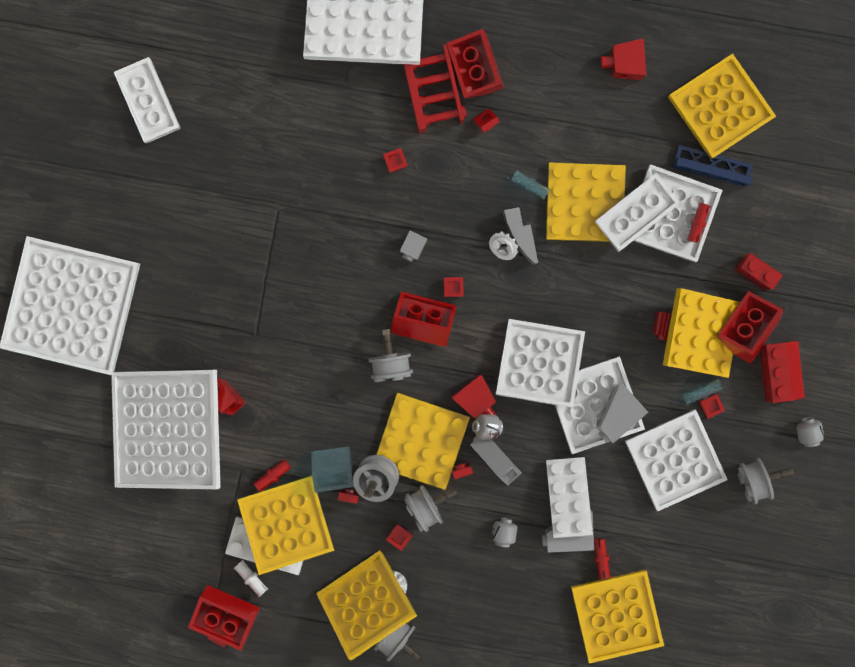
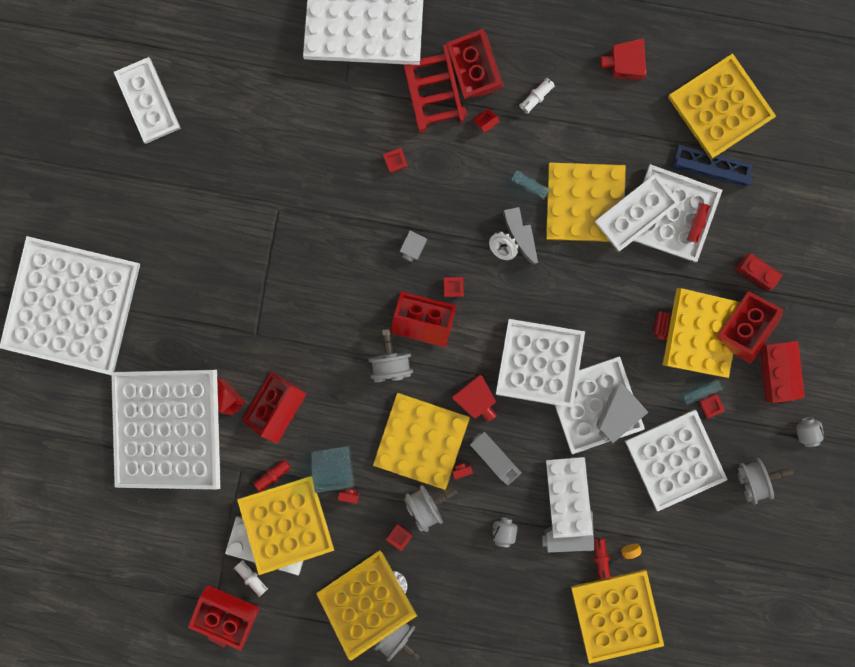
(274, 407): none -> red slope
(376, 478): light grey wheel -> none
(487, 427): light grey head -> none
(536, 95): none -> white pin
(631, 551): none -> light orange tile

